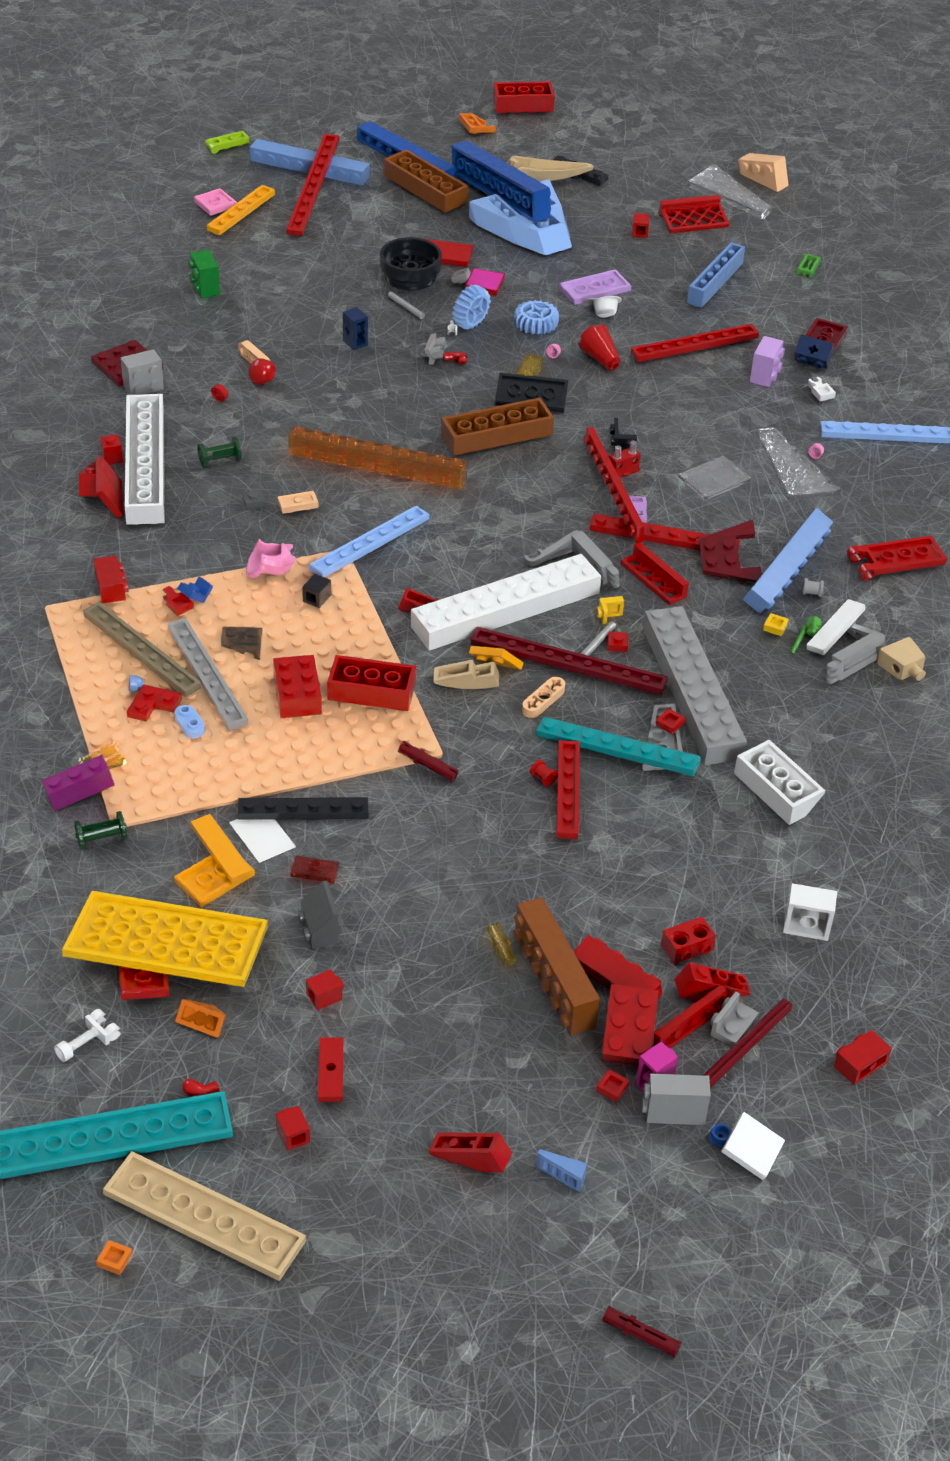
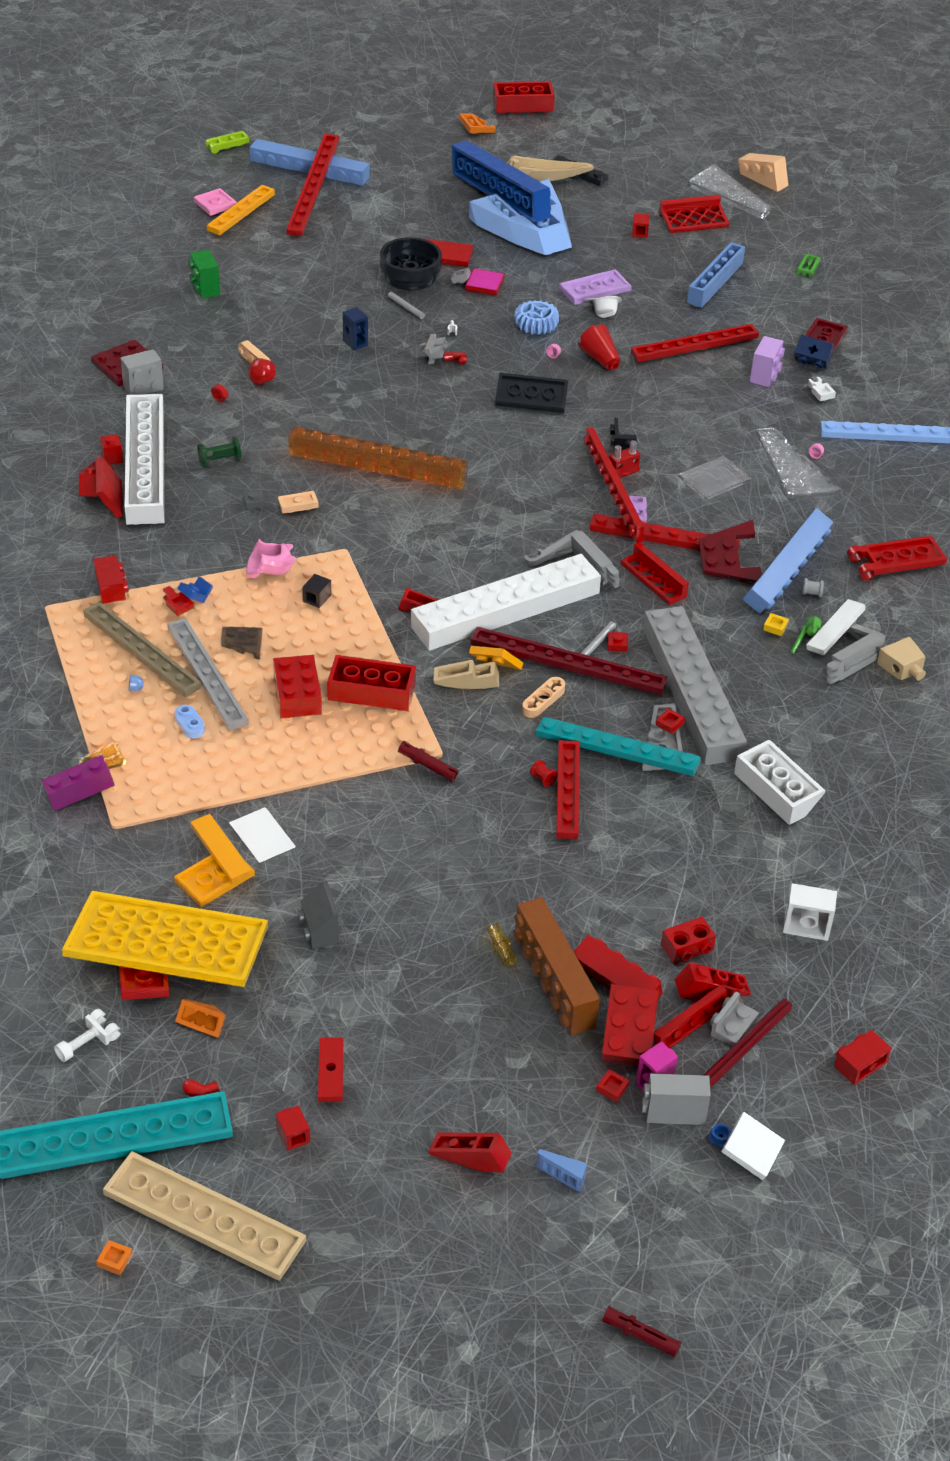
(100, 830): dark green hose -> none
(150, 698): red plate -> none
(303, 808): black plate -> none
(314, 869): clear red plate -> none
(324, 989): red brick -> none
(368, 542): light blue tile -> none
(390, 144): blue brick -> none
(426, 180): dark orange brick -> none
(471, 307): light blue gear -> none
(497, 426): dark orange brick -> none
(531, 365): clear yellow slope -> none
(609, 608): yellow bracket -> none

